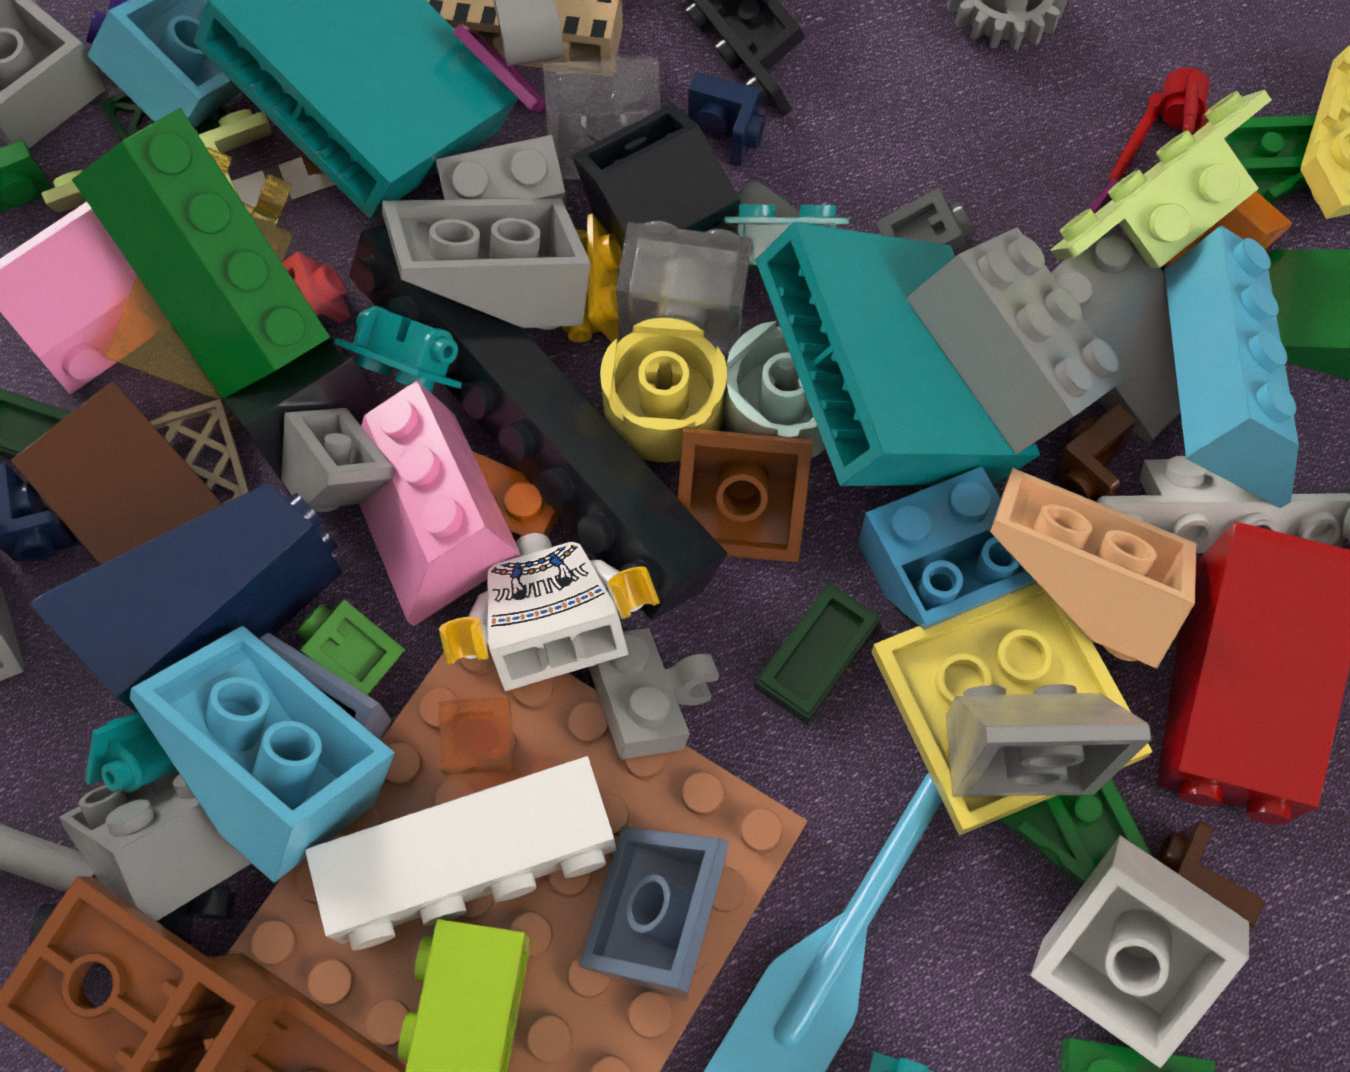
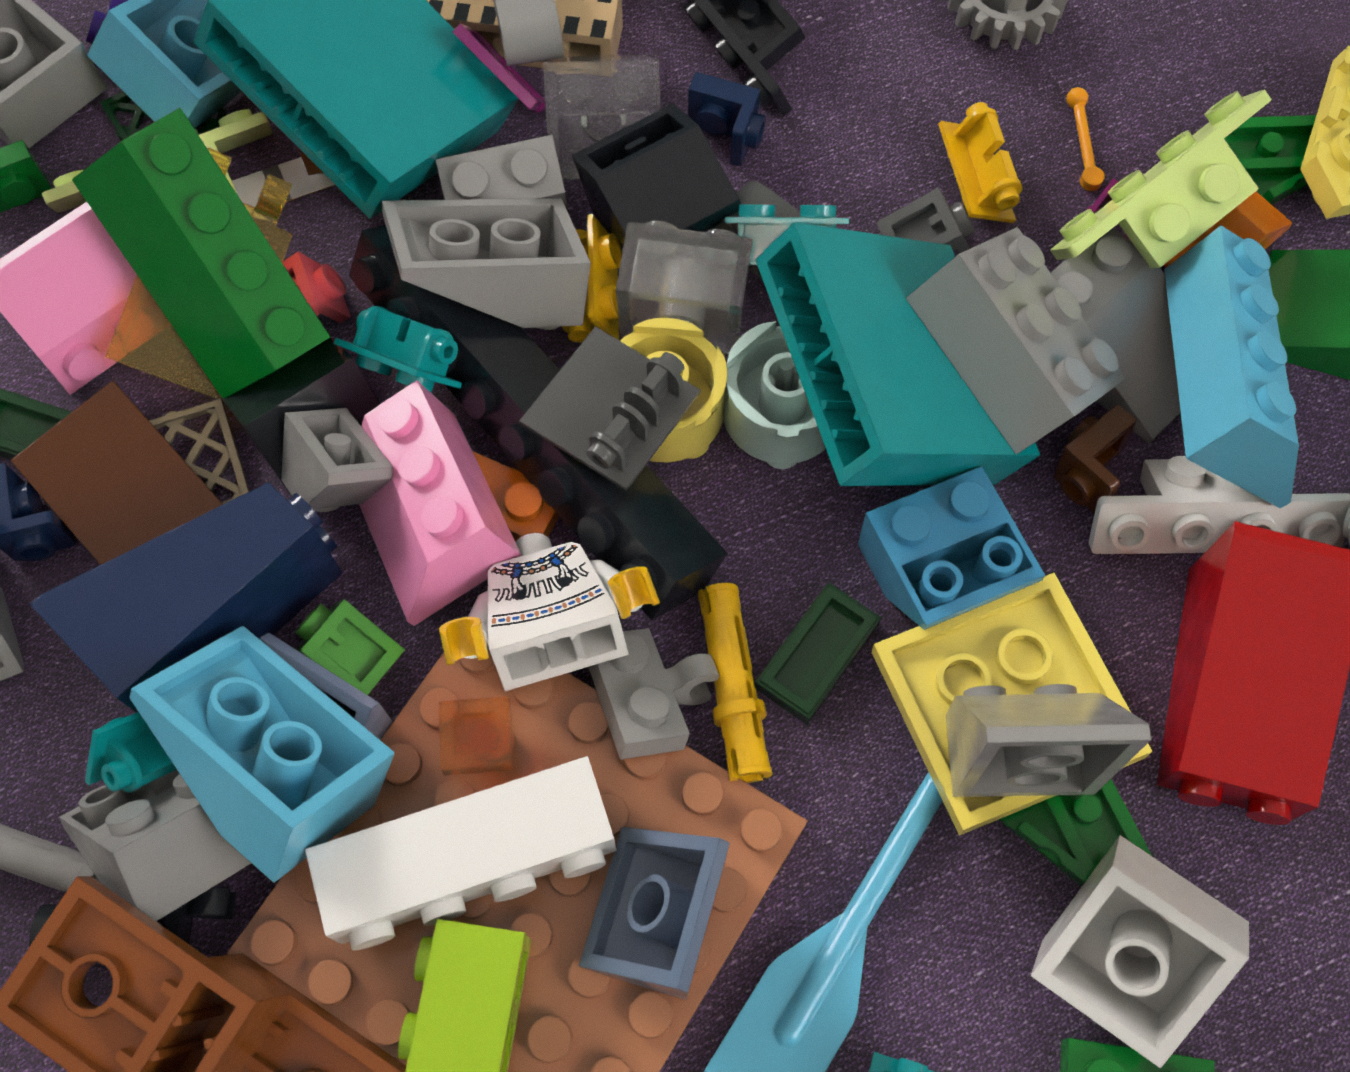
(612, 406): none -> dark grey hinge
(738, 706): none -> yellow pin
(747, 490): dark orange slope -> none
(984, 179): none -> yellow hinge
(1092, 176): none -> light orange hinge
(1104, 568): light nougat slope -> none
(1180, 105): red plant -> none
(1182, 855): reddish brown bracket -> none

